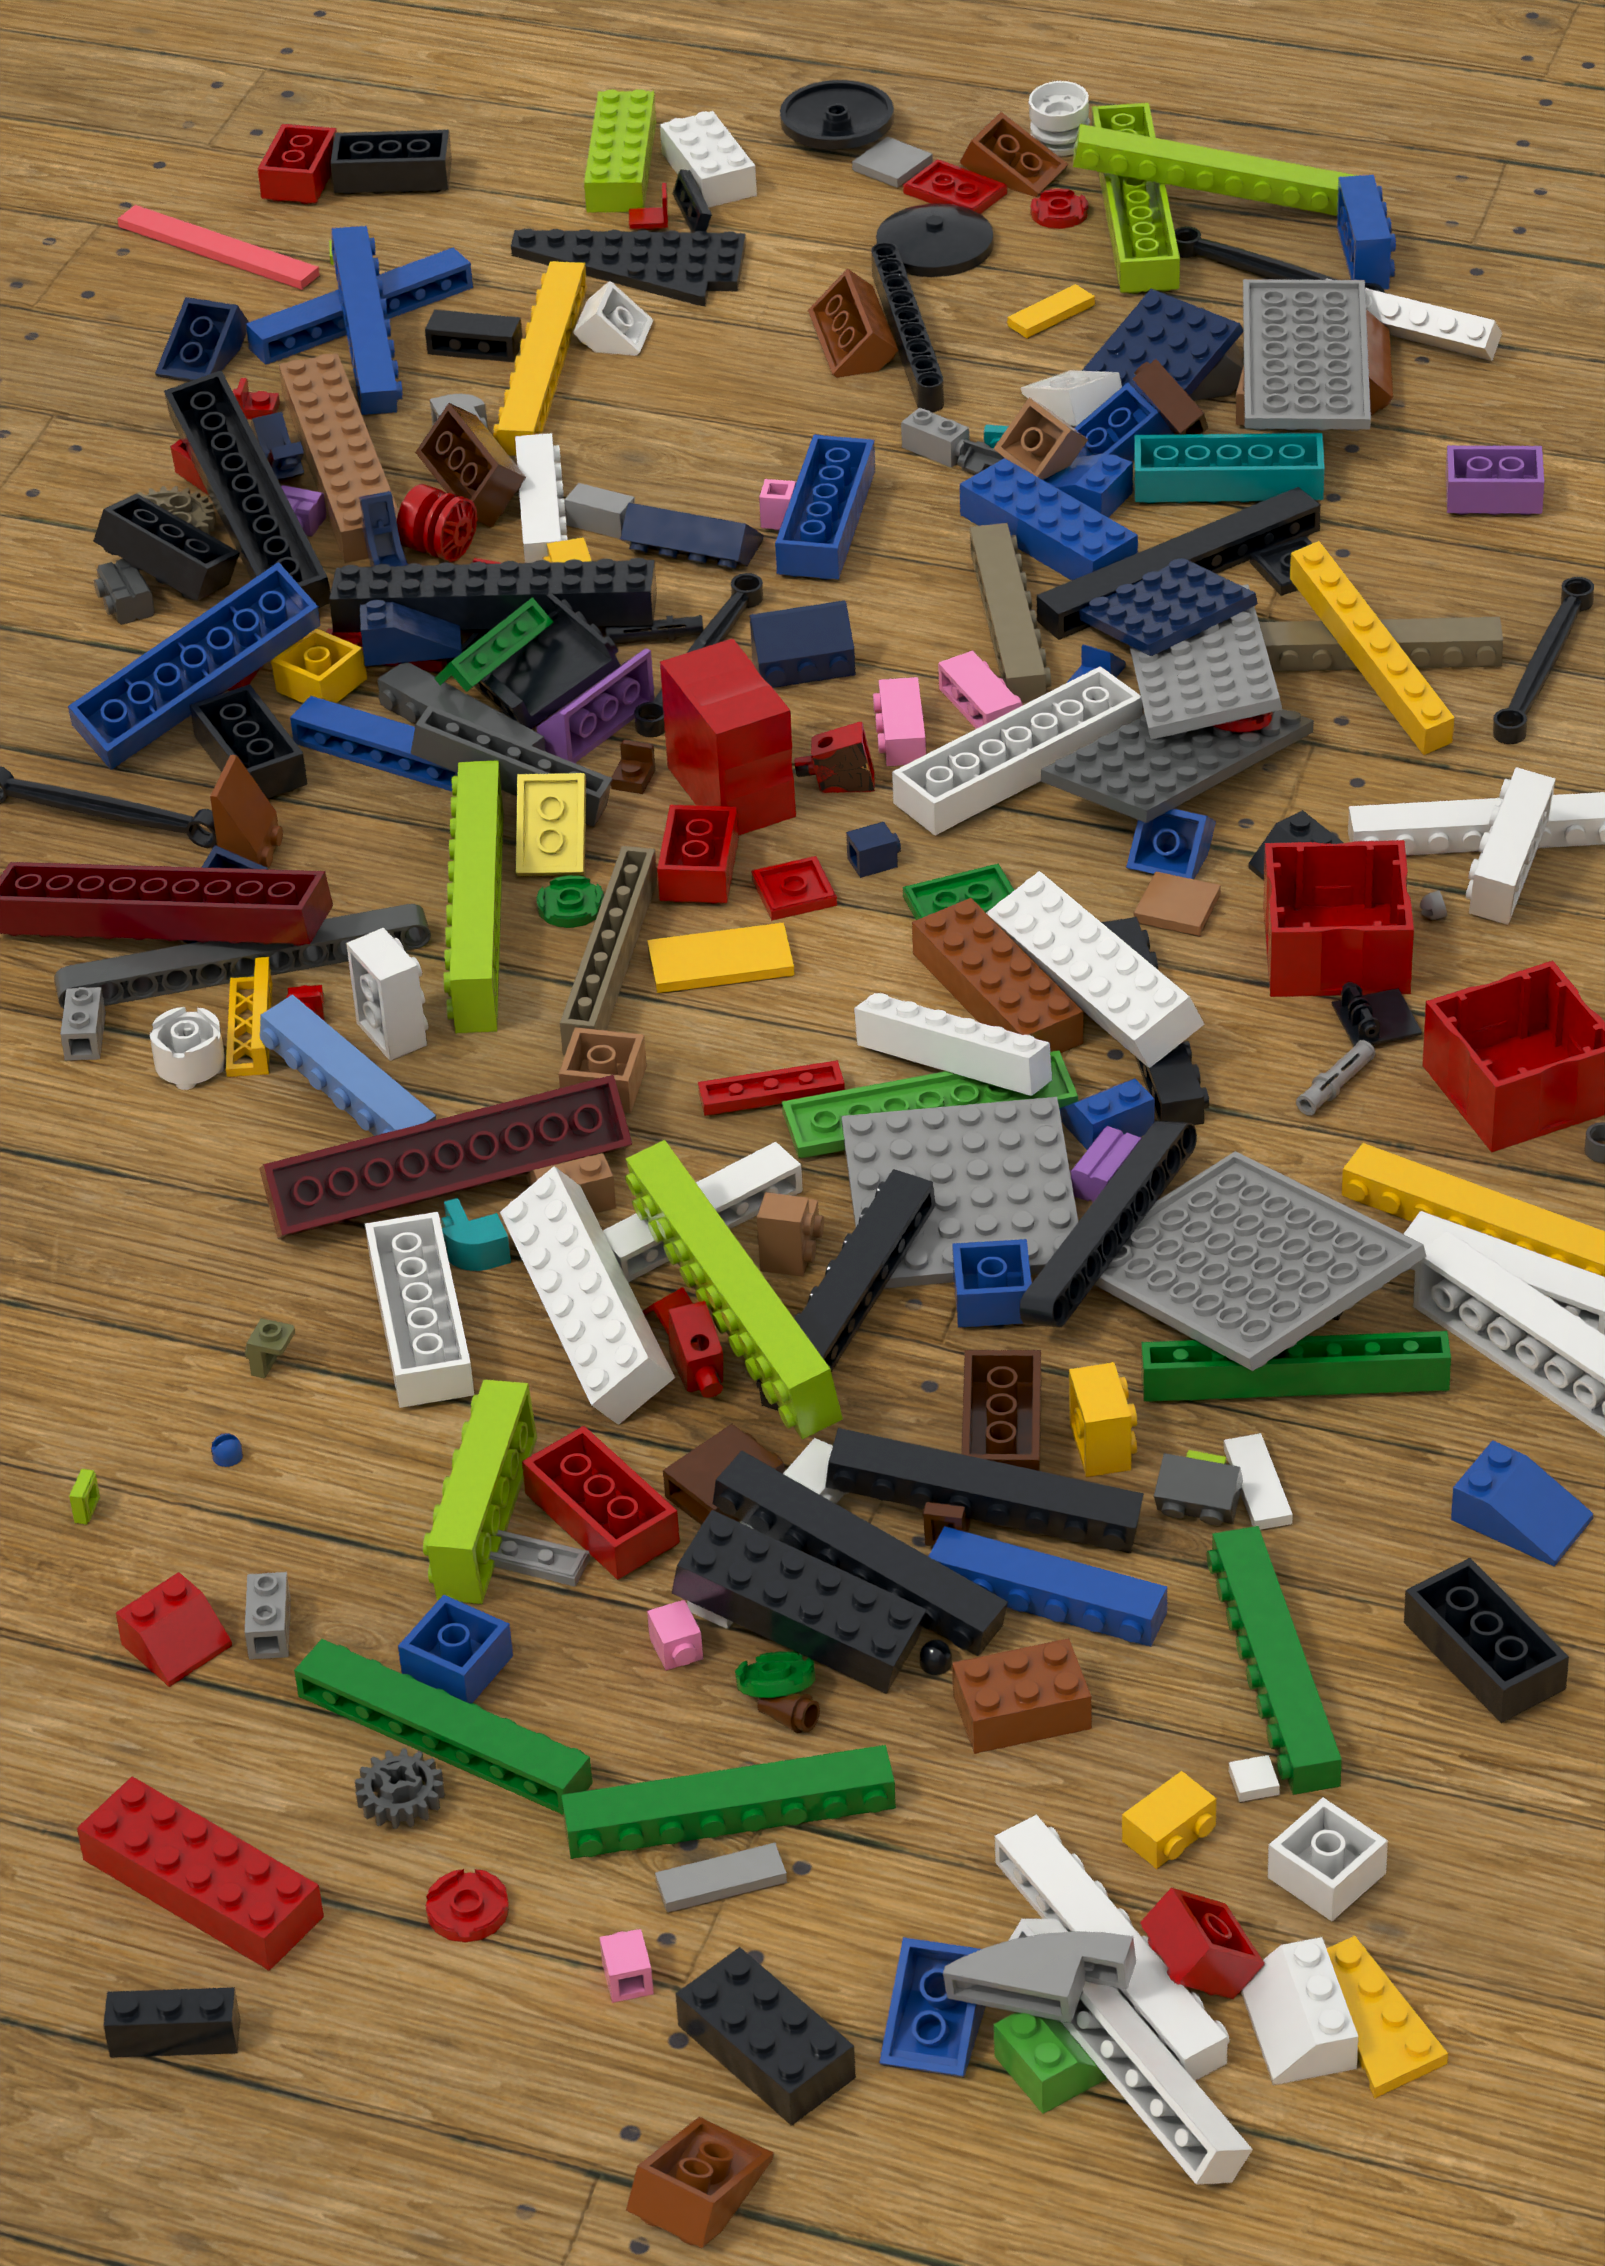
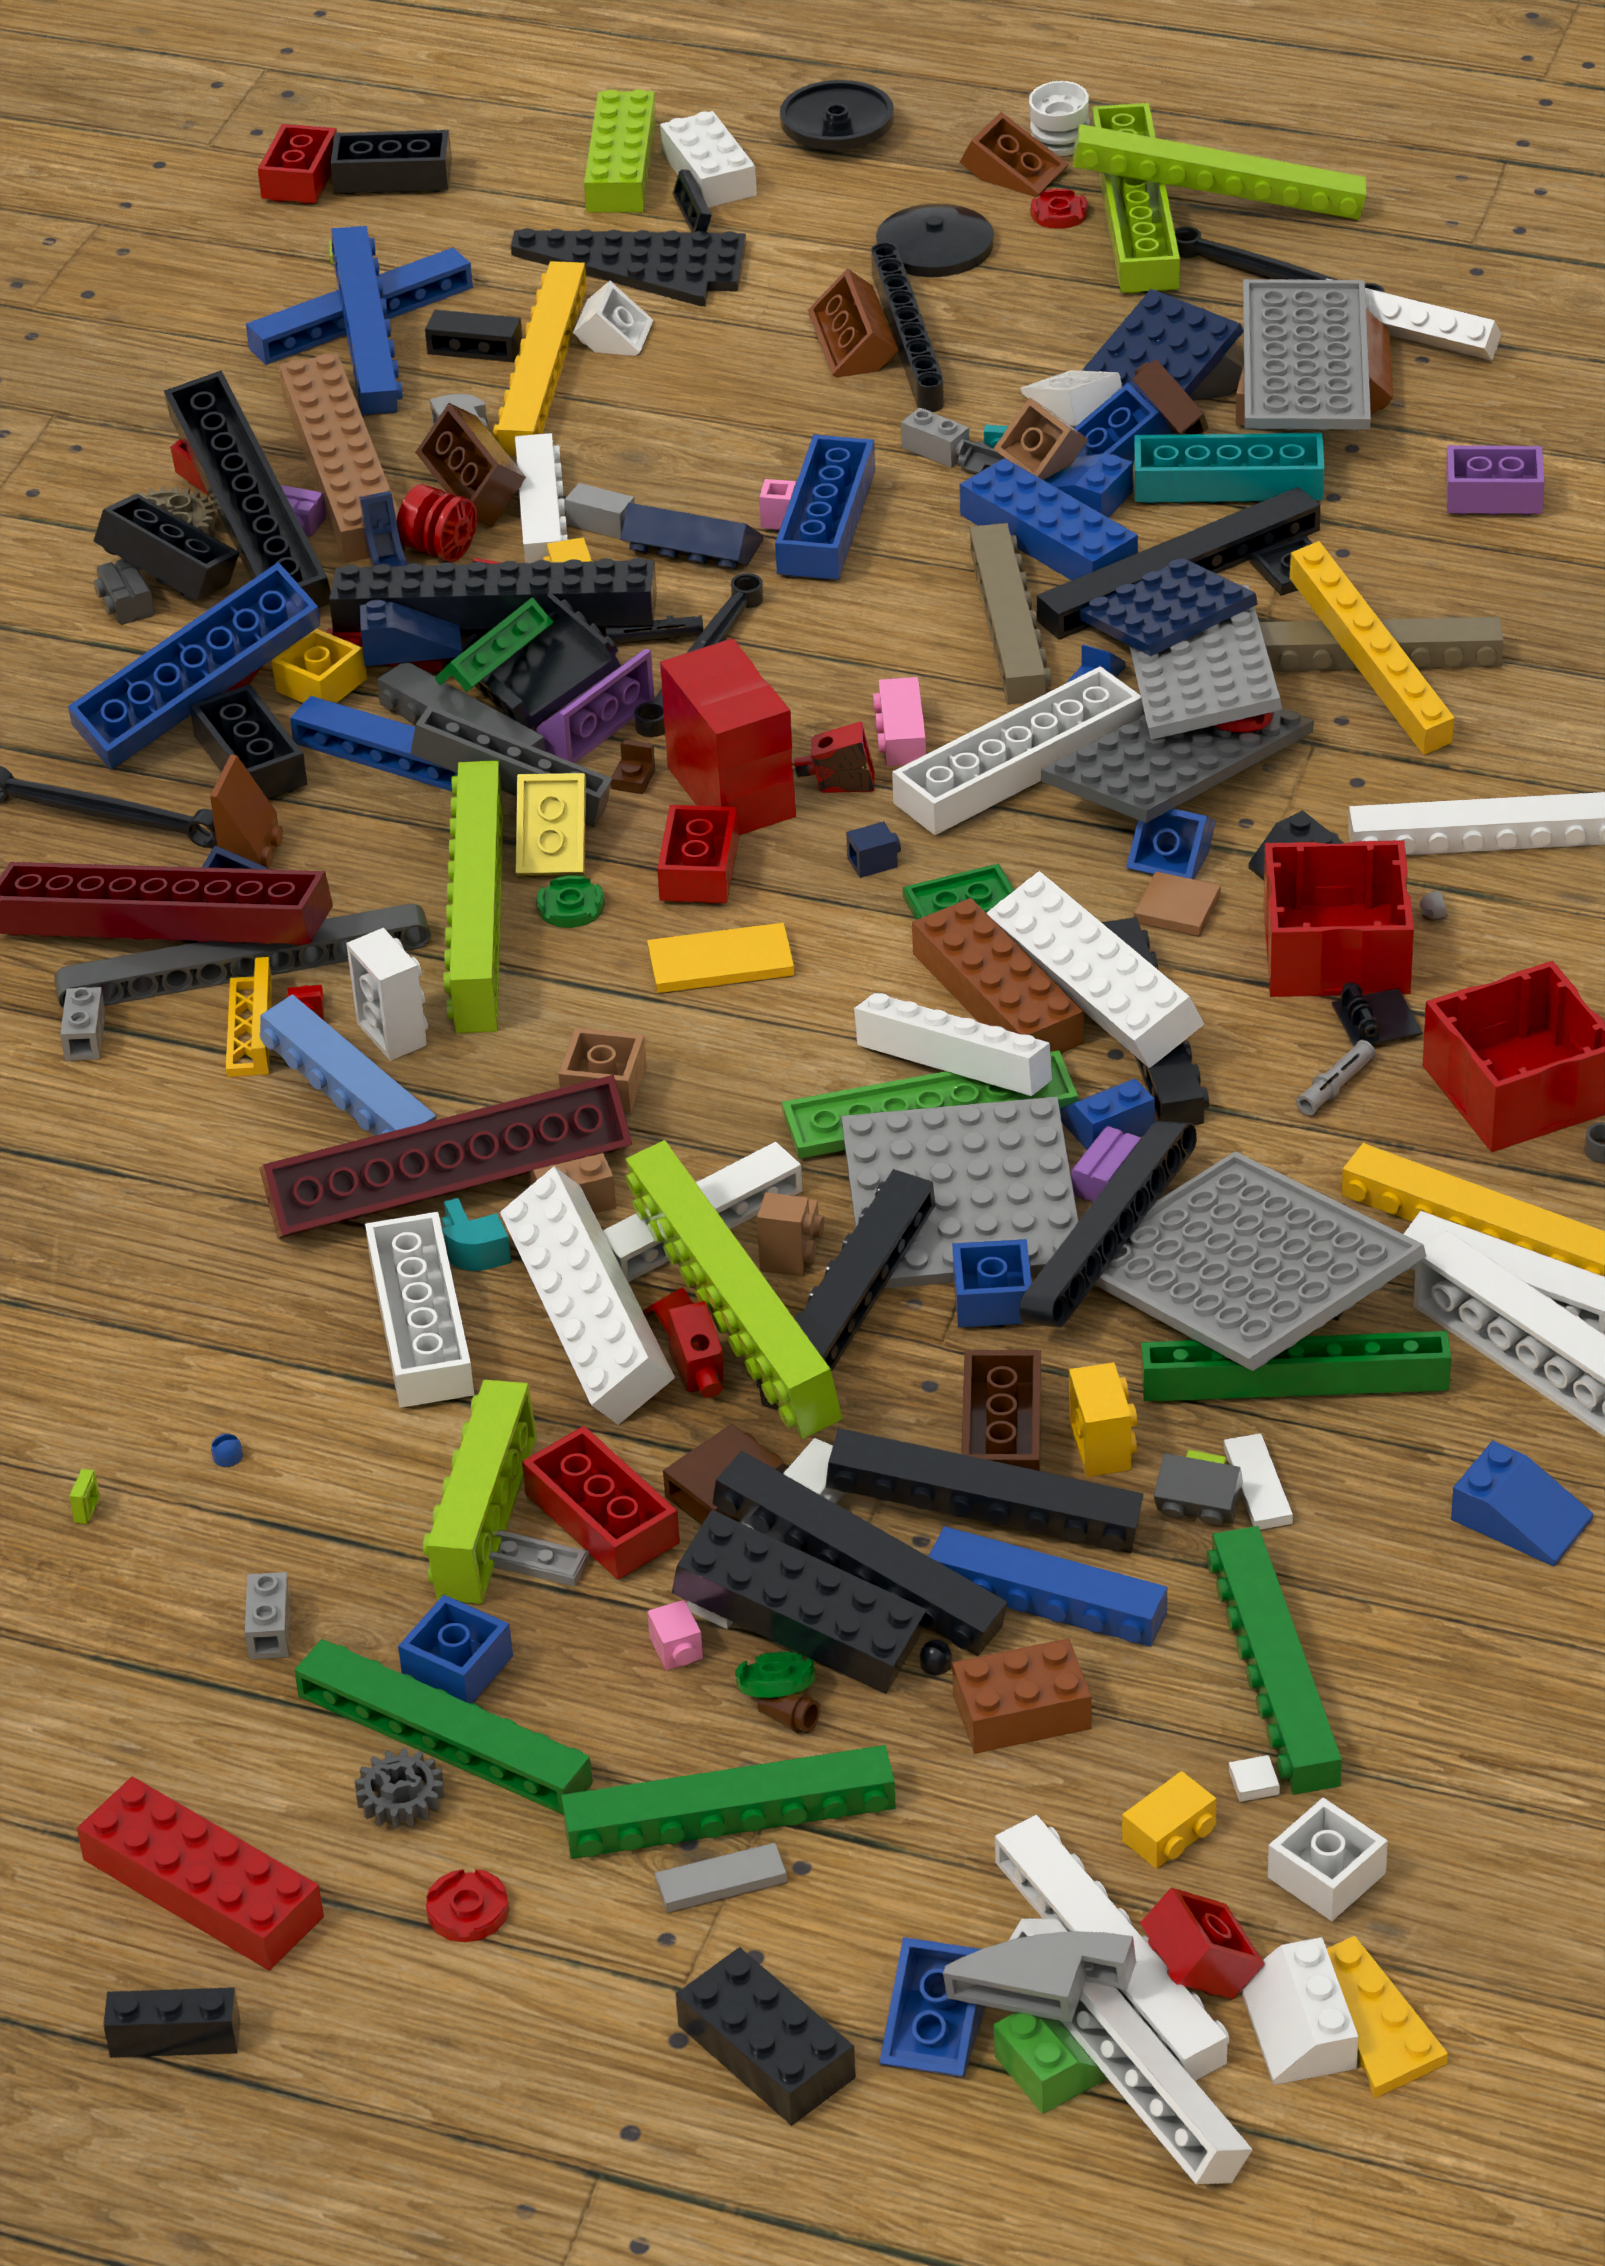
(172, 1629): red slope -> none
(187, 1046): white brick -> none
(202, 339): dark blue slope -> none
(218, 247): coral tile -> none
(255, 403): red bracket -> none
(266, 1344): olive bracket -> none
(275, 442): dark blue arch -> none
(611, 943): dark tan brick -> none
(626, 1965): bright pink brick -> none
(650, 217): red bracket -> none
(697, 2181): dark orange slope -> none
(769, 1087): red plate -> none
(794, 888): red tile -> none
(803, 644): dark blue slope -> none
(892, 162): light grey tile -> none
(940, 1515): reddish brown bracket -> none
(955, 186): red tile -> none
(975, 689): bright pink brick -> none
(1051, 311): yellow tile -> none
(1365, 230): blue brick -> none
(1486, 1640): black brick -> none
(1510, 845): white brick -> none
(1511, 722): black piece -> none

